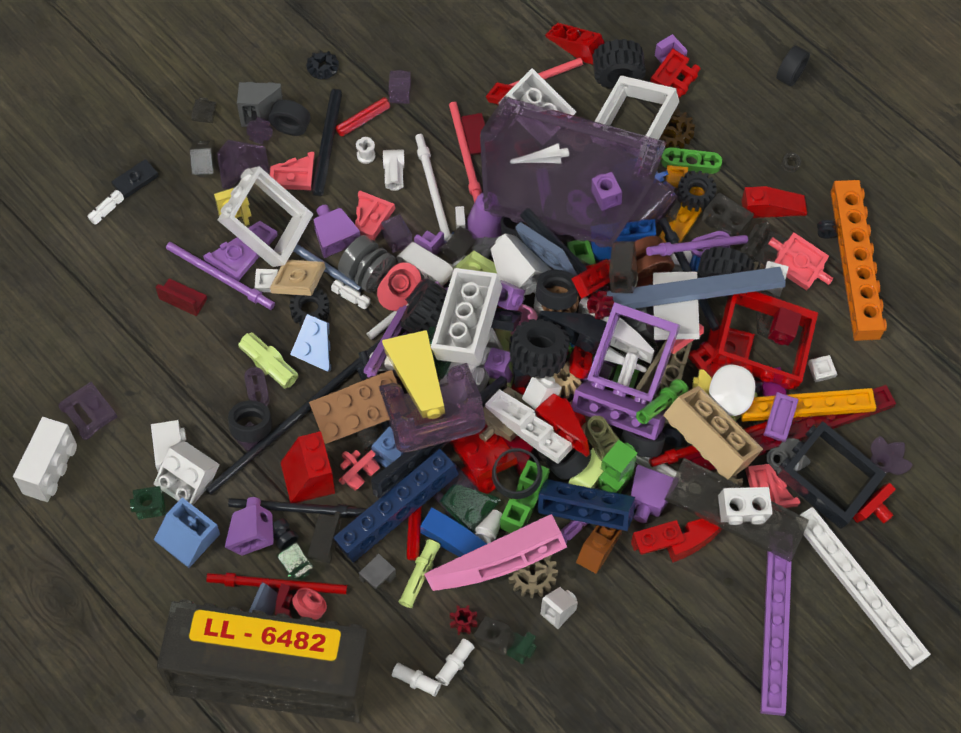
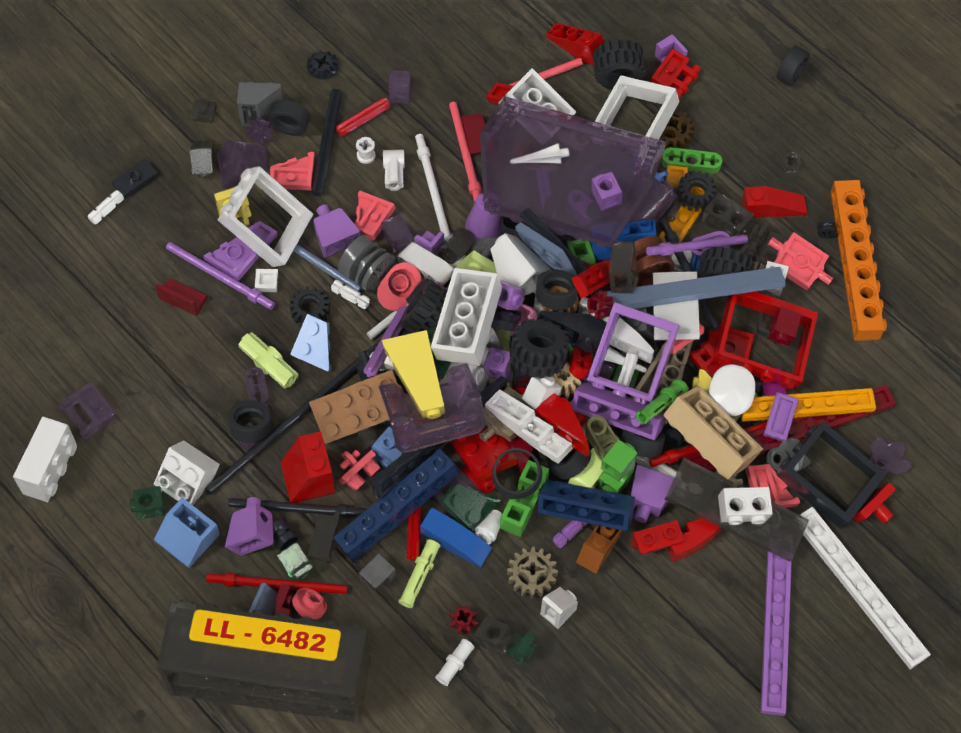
(165, 436): white slope -> none
(298, 277): tan tile -> none
(416, 679): white pin -> none
(460, 217): white tile -> none
(500, 556): bright pink slope -> none
(822, 368): white tile -> none

